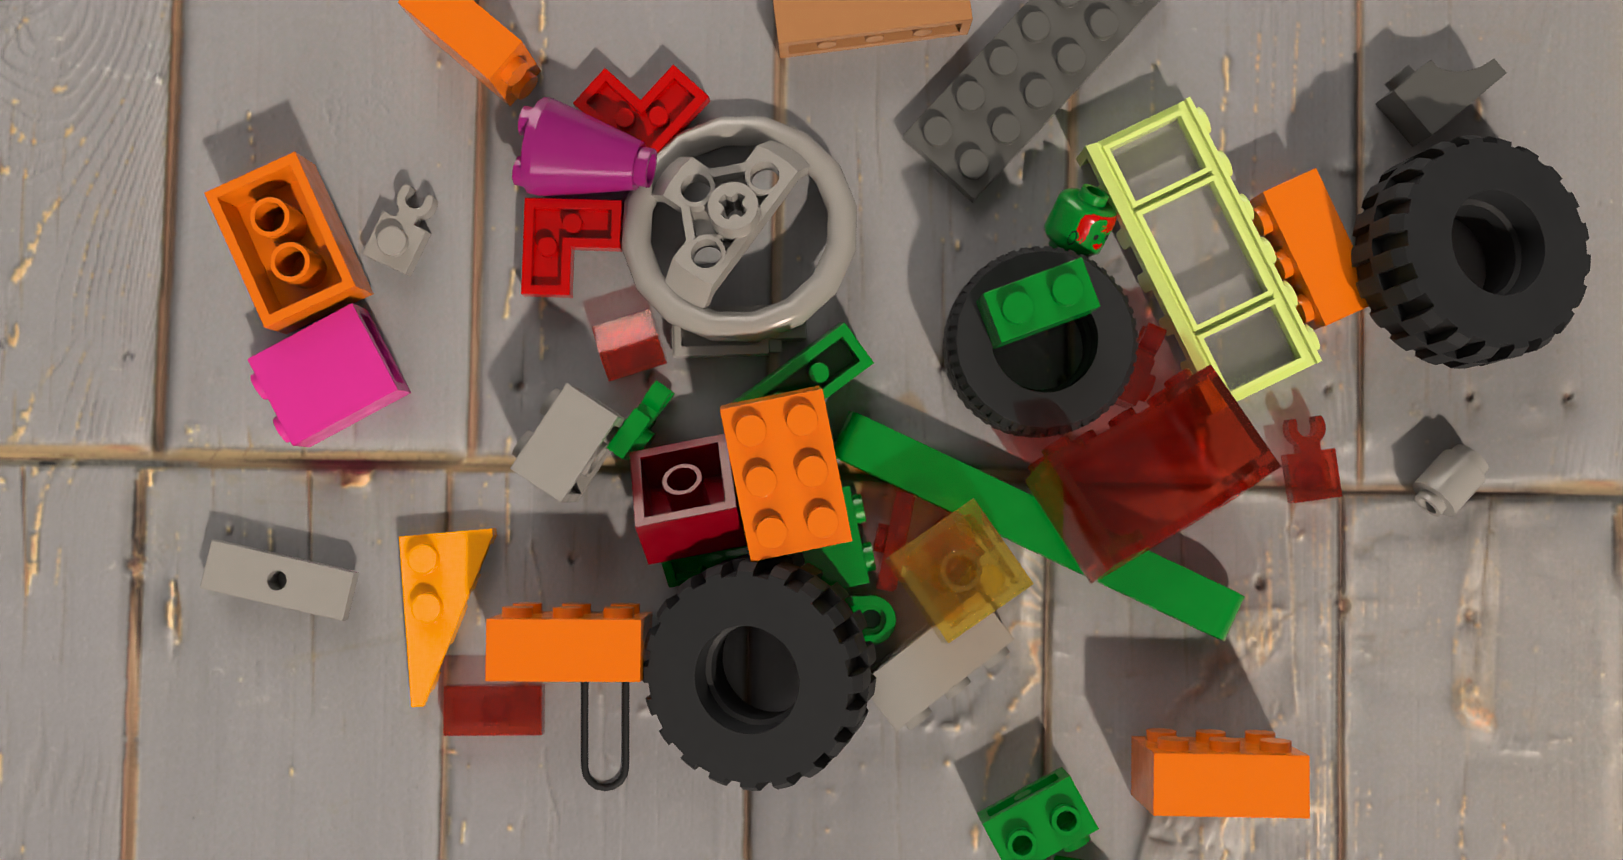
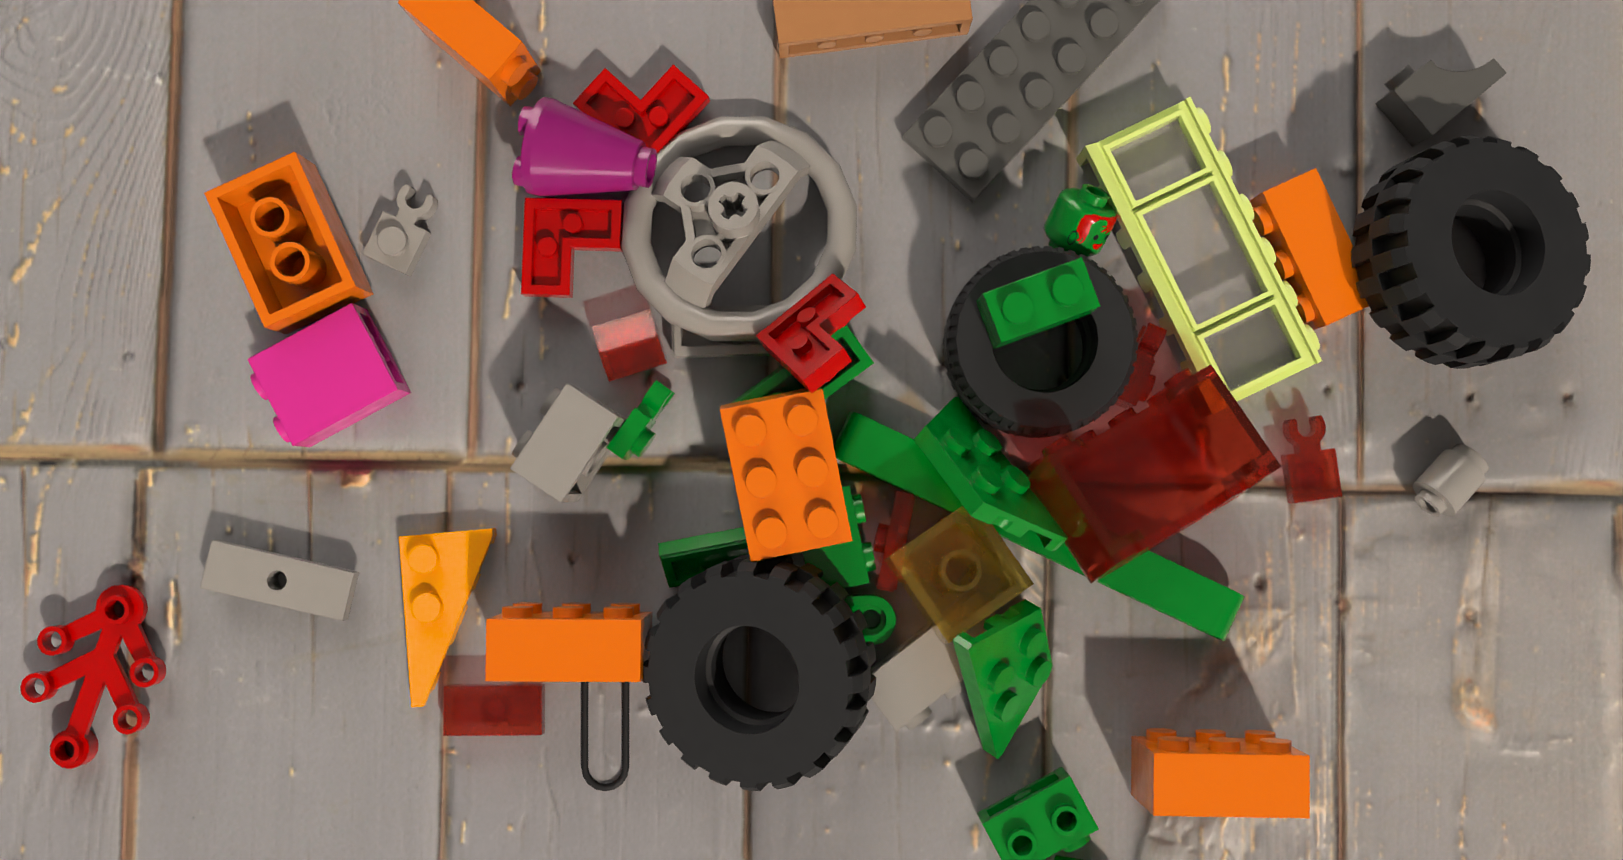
(100, 669): none -> red plant
(685, 499): dark red brick -> none
(803, 333): none -> red plate
(983, 477): none -> green wing
(1004, 671): none -> green wing

